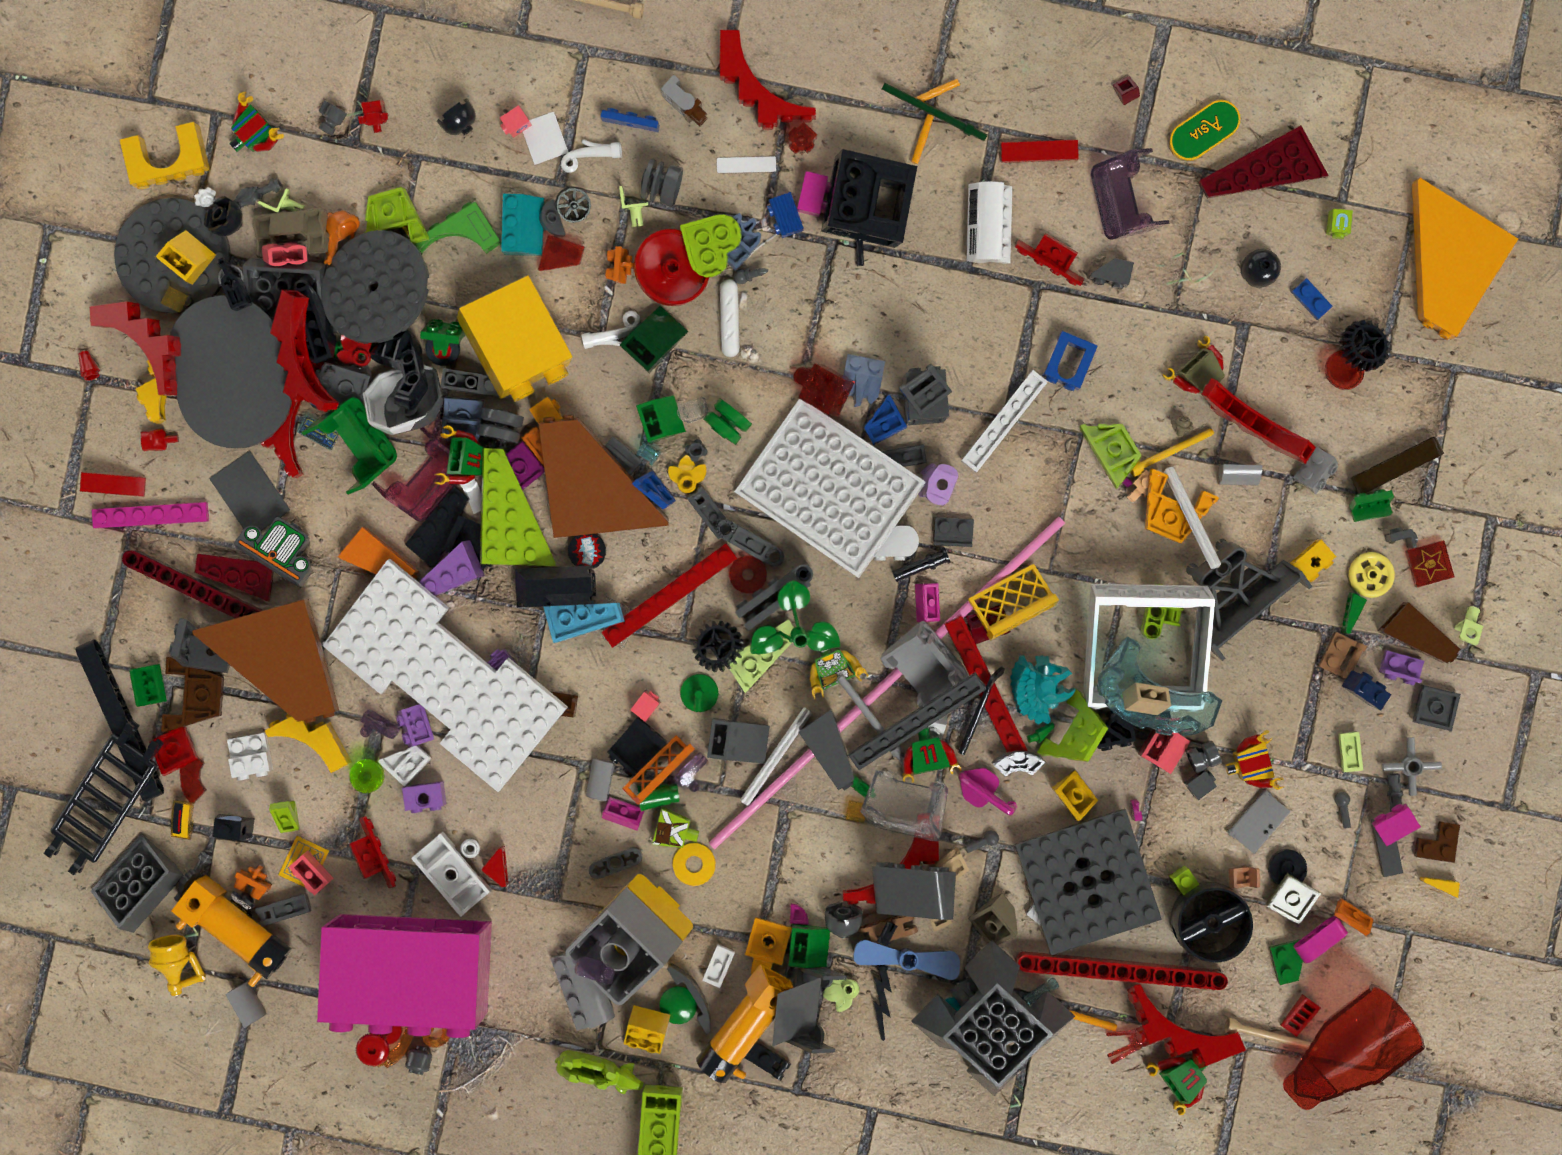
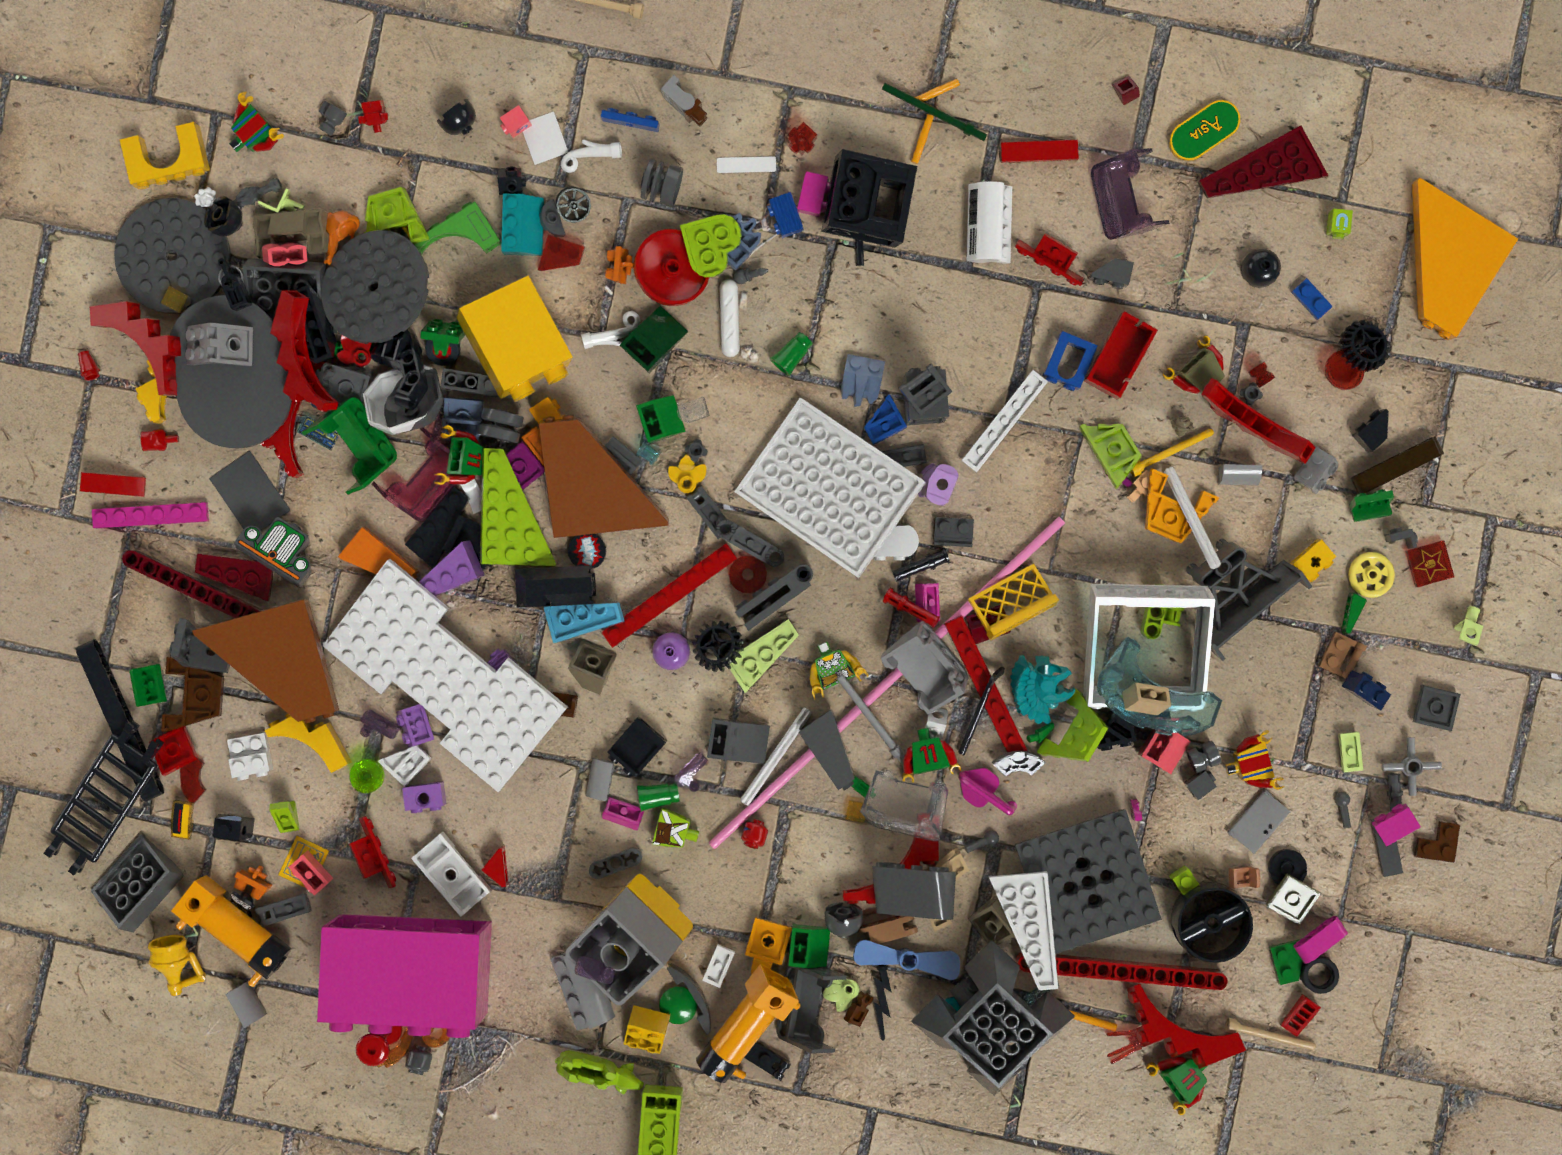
(186, 256): yellow slope -> none
(192, 875): dark grey piece -> none
(211, 344): none -> light grey bracket
(470, 854): white plate -> none
(511, 180): none -> black brick
(591, 666): none -> dark tan slope
(635, 209): yellowish green bracket -> none
(646, 705): coral brick -> none
(654, 489): blue wing -> none
(666, 771): orange fence -> none
(678, 644): none -> medium lavender cylinder
(684, 874): yellow gear -> none
(699, 693): green shield -> none
(727, 421): green wheel -> none
(751, 92): red arch -> none
(754, 834): none -> red head
(791, 353): none -> green plant
(796, 1011): dark grey sticker -> none
(798, 915): dark pink tile -> none
(821, 638): green plant -> none
(823, 386): clear red brick -> none
(858, 1010): none -> reddish brown plate
(887, 933): black pin -> none
(903, 604): none -> red pin
(917, 721): dark grey tile -> none
(1028, 911): none -> white wing
(1075, 795): yellow slope -> none
(1120, 355): none -> red piece
(1246, 393): none -> dark grey plate
(1262, 376): none -> clear red wheel
(1329, 985): none -> black tyre
(1353, 917): orange plate -> none
(1354, 1049): clear red windscreen -> none
(1374, 431): none -> black slope
(1401, 666): medium lavender bracket -> none
(1417, 632): reddish brown slope -> none
(1448, 886): yellow piece -> none

